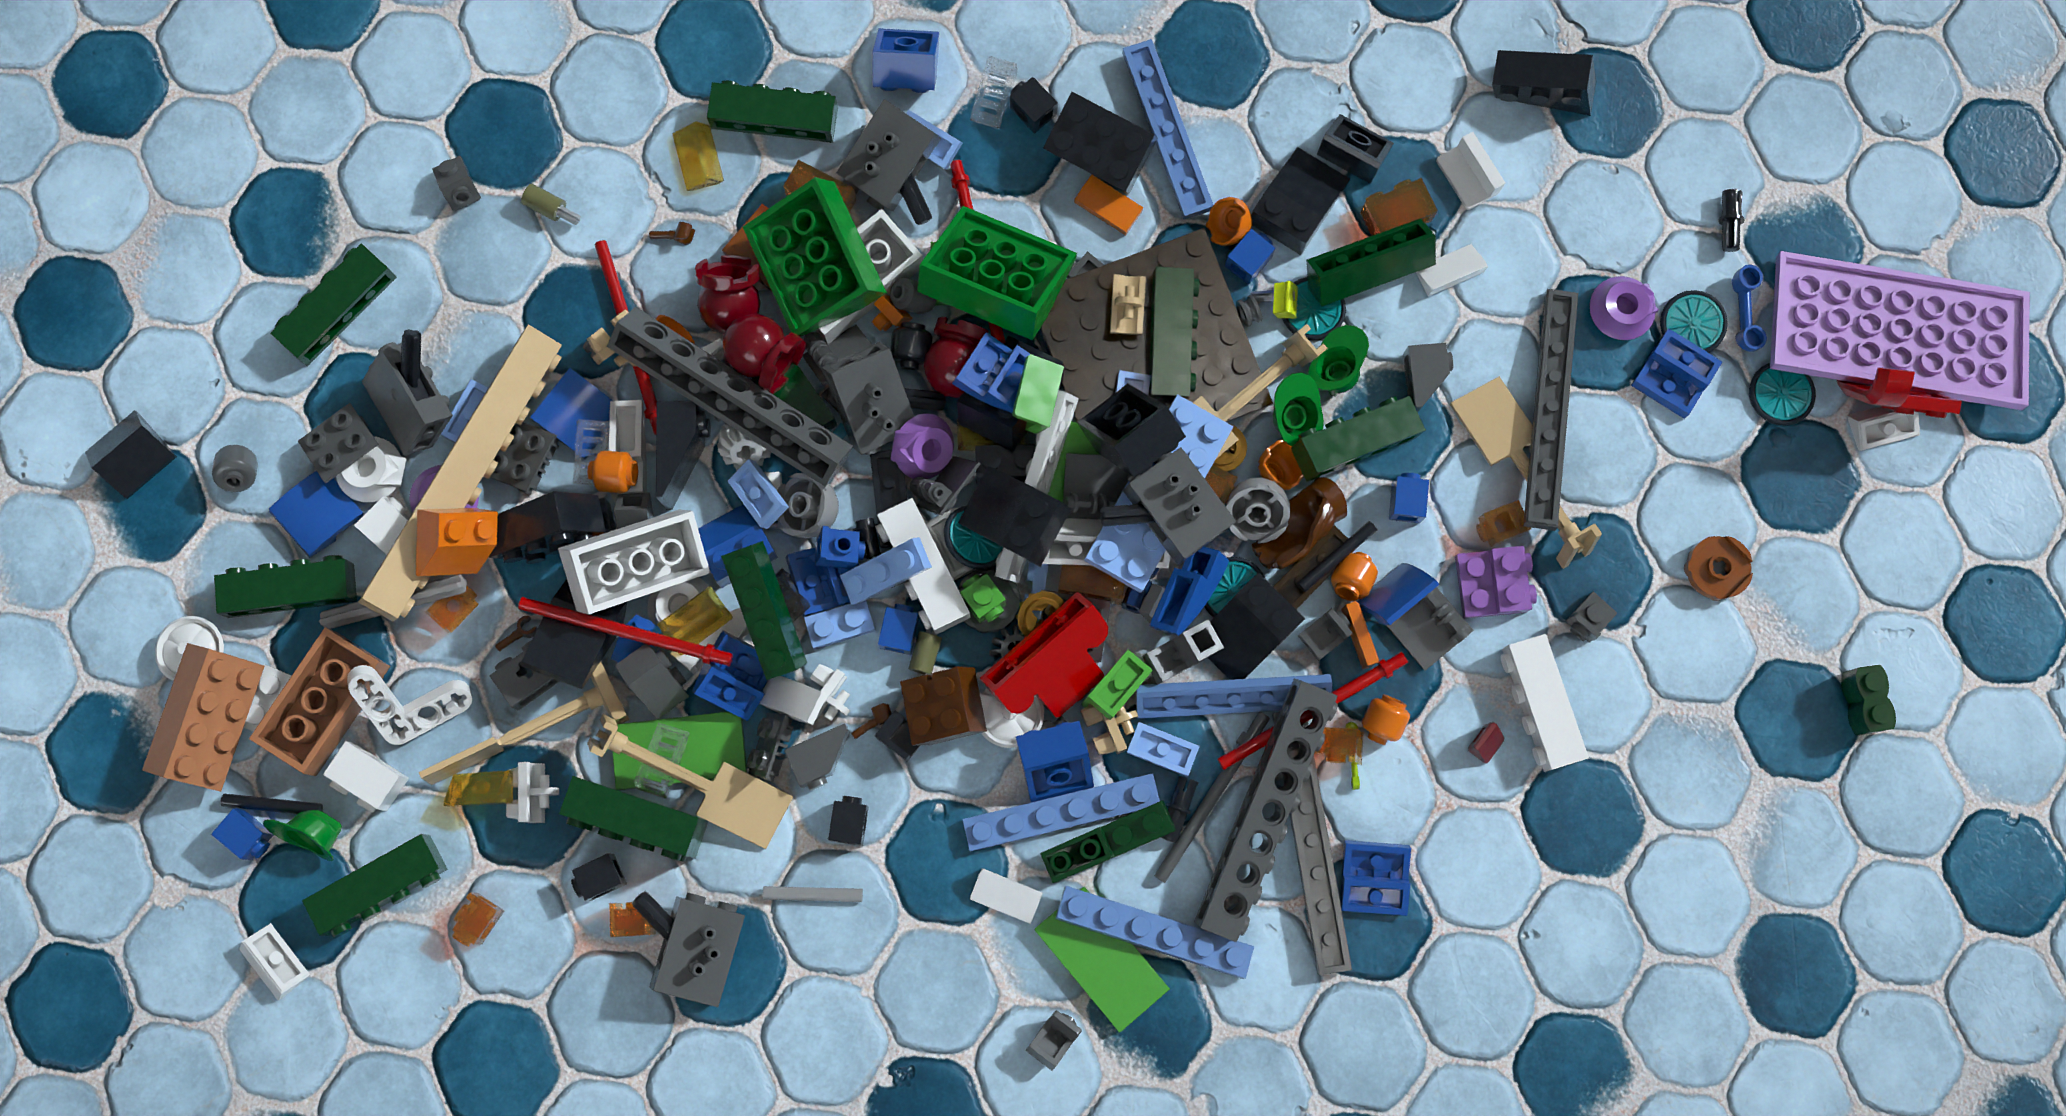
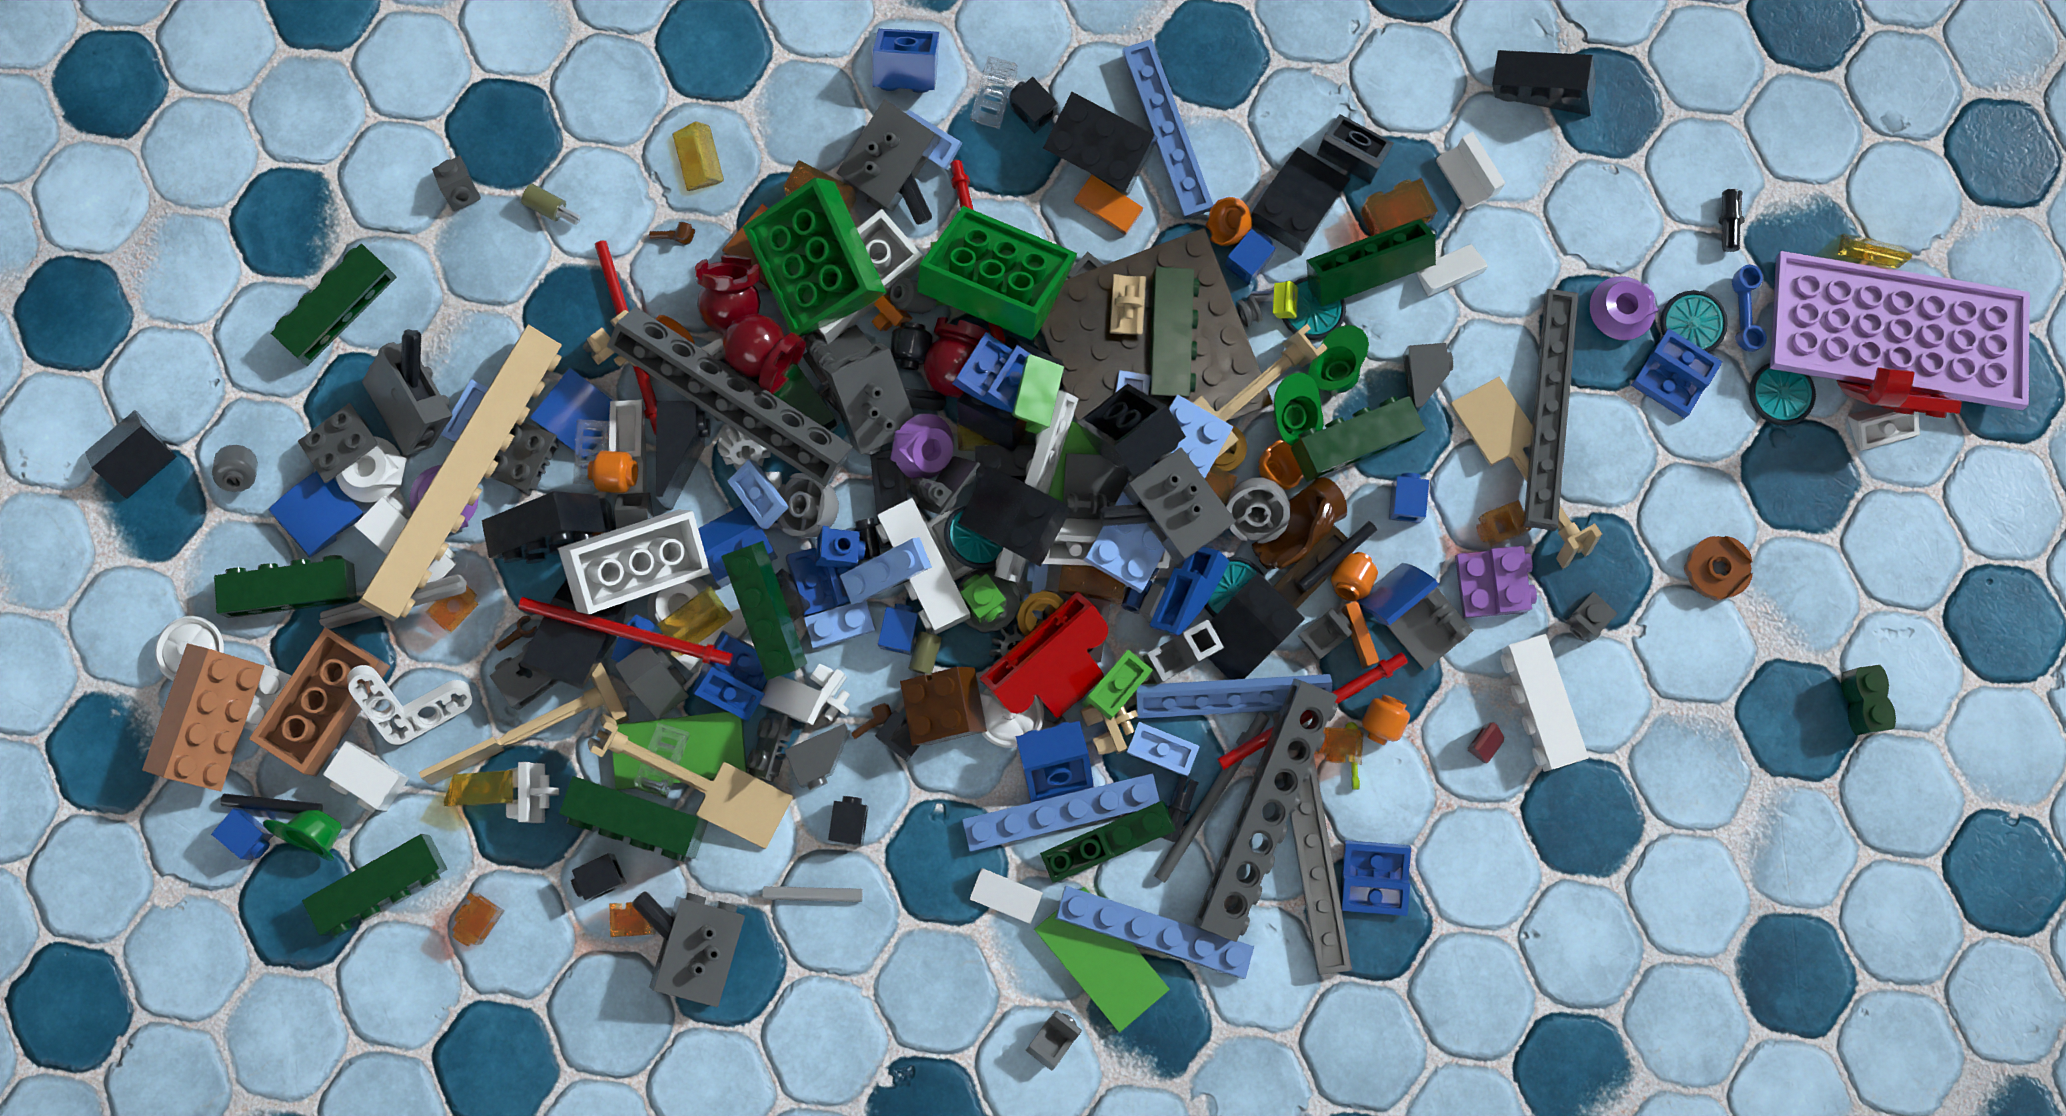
(273, 961): white slope -> none
(454, 540): orange slope -> none
(772, 111): dark green brick -> none
(1873, 251): none -> clear yellow slope

